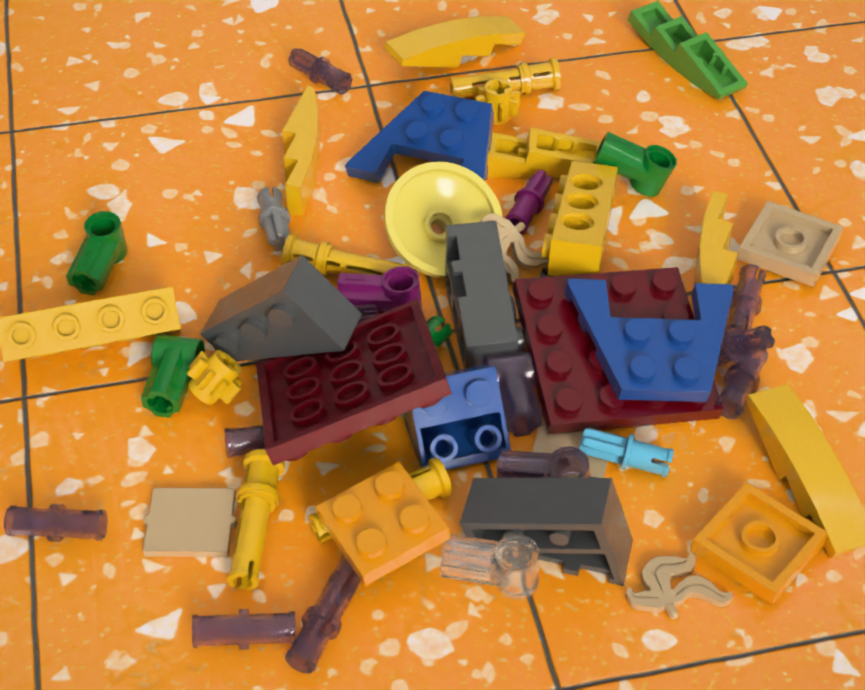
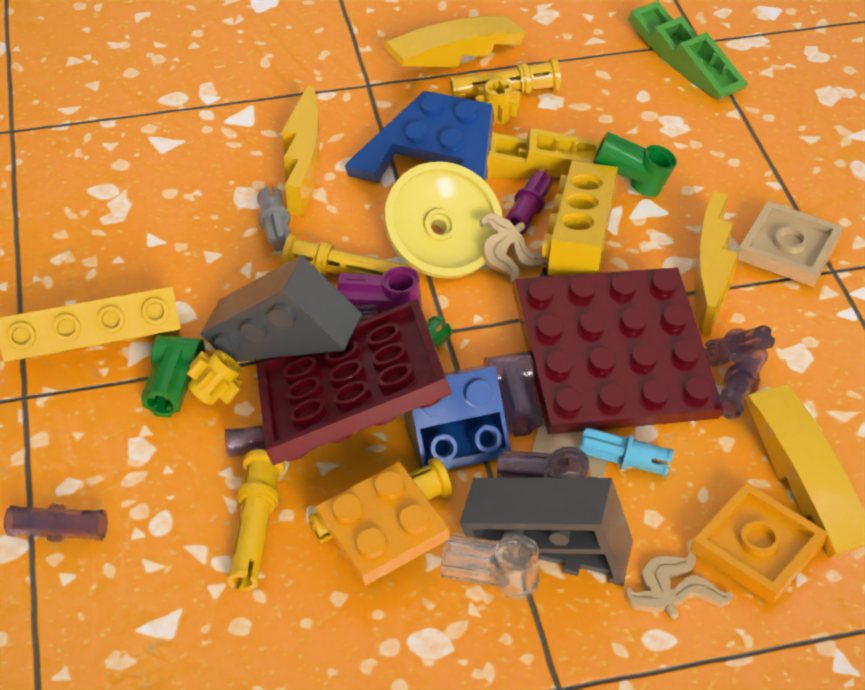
(98, 253): green piece -> none
(189, 522): tan piece -> none
(243, 629): pin -> none
(320, 70): axle -> none
(323, 619): pin -> none
(480, 293): dark grey wedge -> none
(652, 355): blue wing -> none
(746, 298): pin -> none

